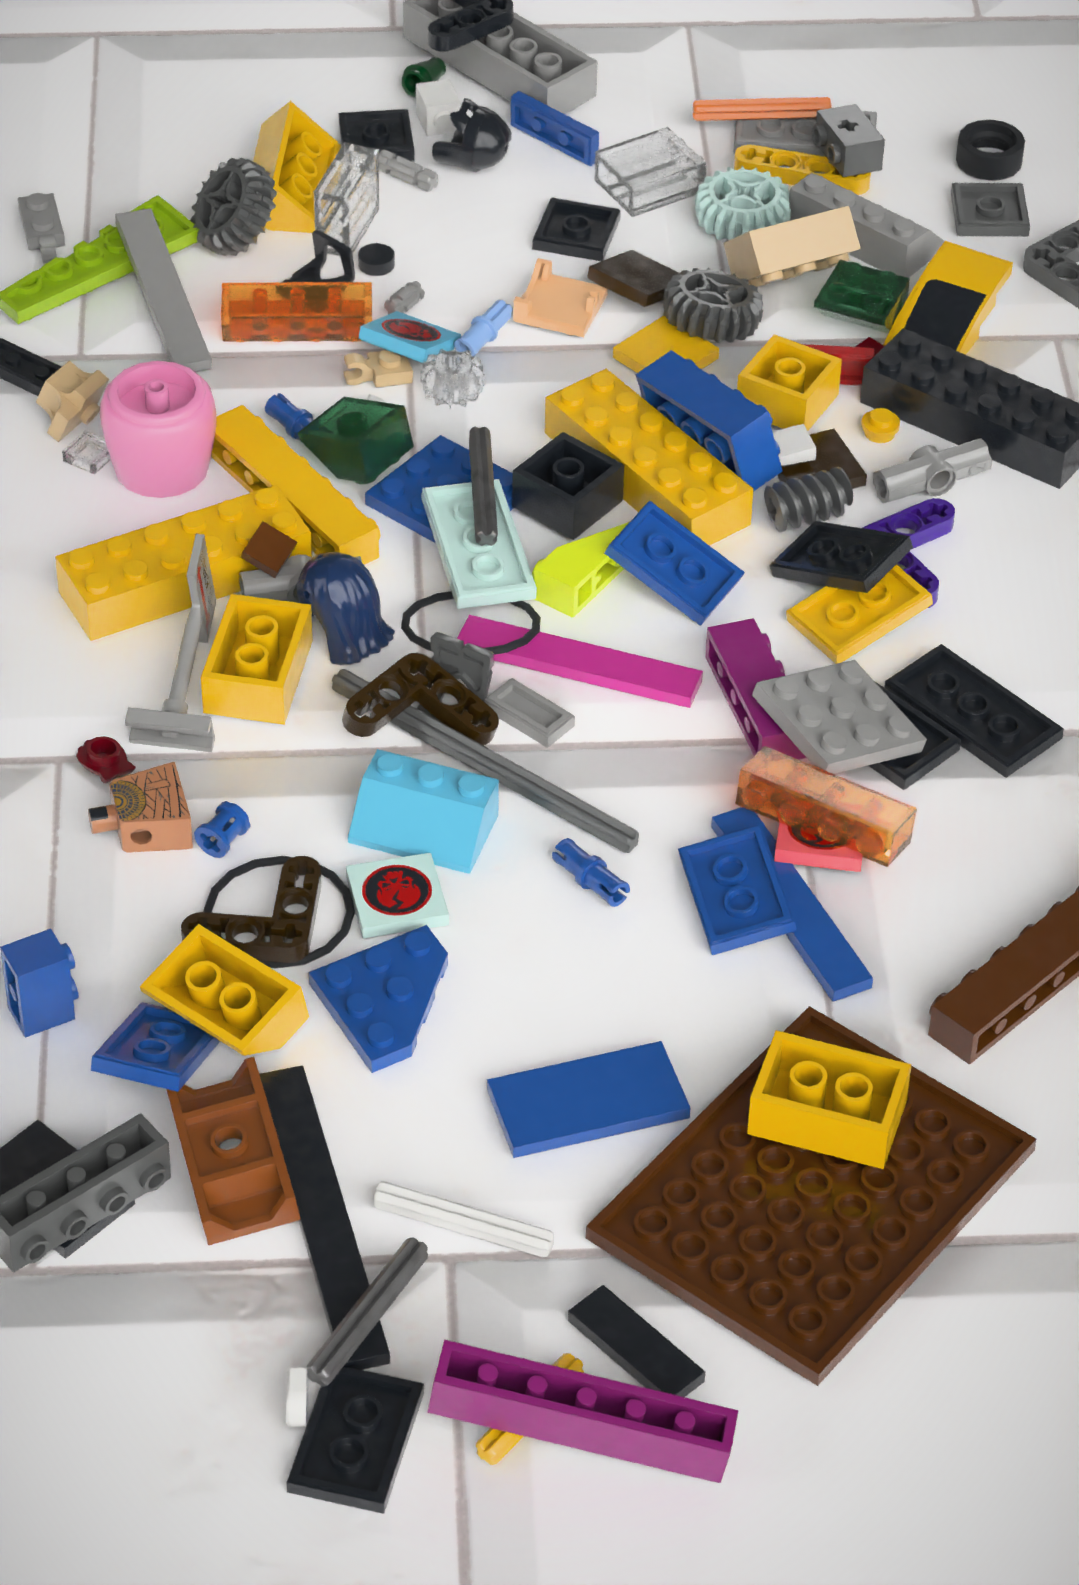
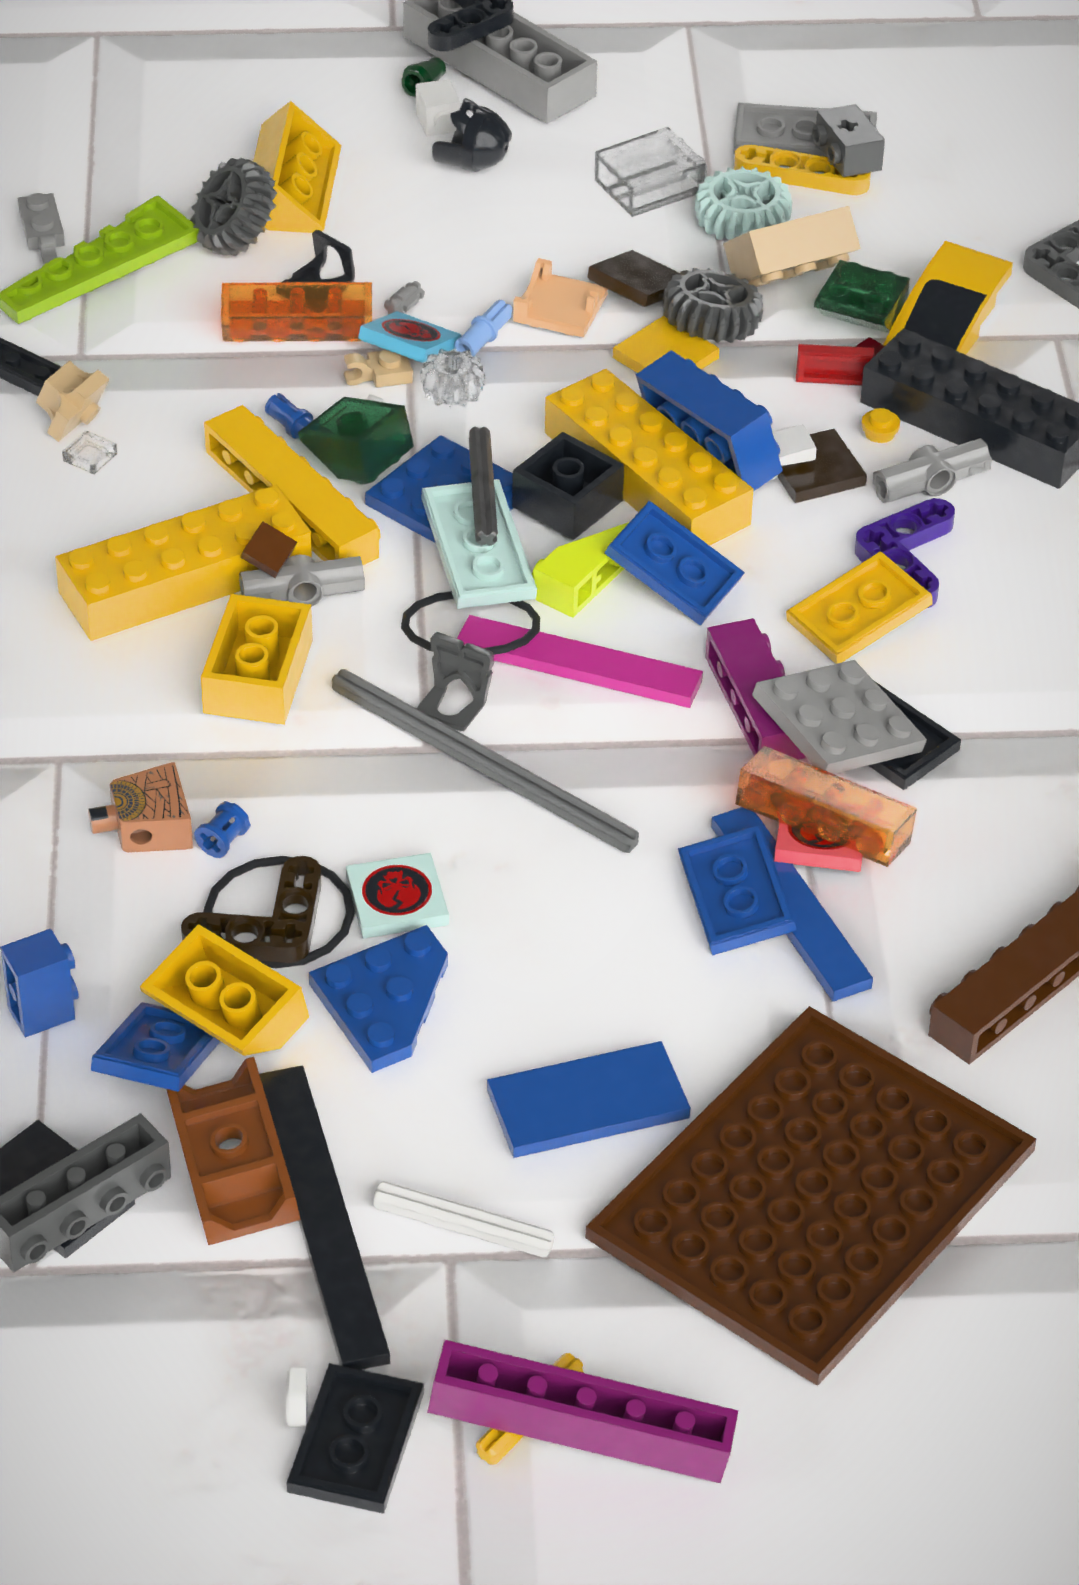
(104, 758): dark red animal -> none
(159, 428): bright pink piece -> none
(163, 289): light grey tile -> none
(173, 725): light grey piece -> none
(346, 605): dark blue piece -> none
(348, 195): clear brick -> none
(367, 1312): flat silver axle -> none
(376, 259): black tile -> none
(379, 130): black tile -> none
(407, 171): light grey axle -> none
(414, 688): dark brown beam -> none
(424, 808): medium azure slope -> none
(530, 712): light grey tile -> none
(554, 128): blue tile -> none
(576, 229): black tile -> none
(591, 872): blue pin -> none
(635, 1344): black tile -> none
(759, 108): orange axle -> none
(791, 382): yellow brick -> none
(808, 496): dark grey piece -> none
(829, 1099): yellow brick -> none
(841, 556): black tile -> none
(884, 237): light grey slope -> none
(976, 709): black tile -> none
(988, 164): black tyre -> none
(990, 209): dark grey tile -> none

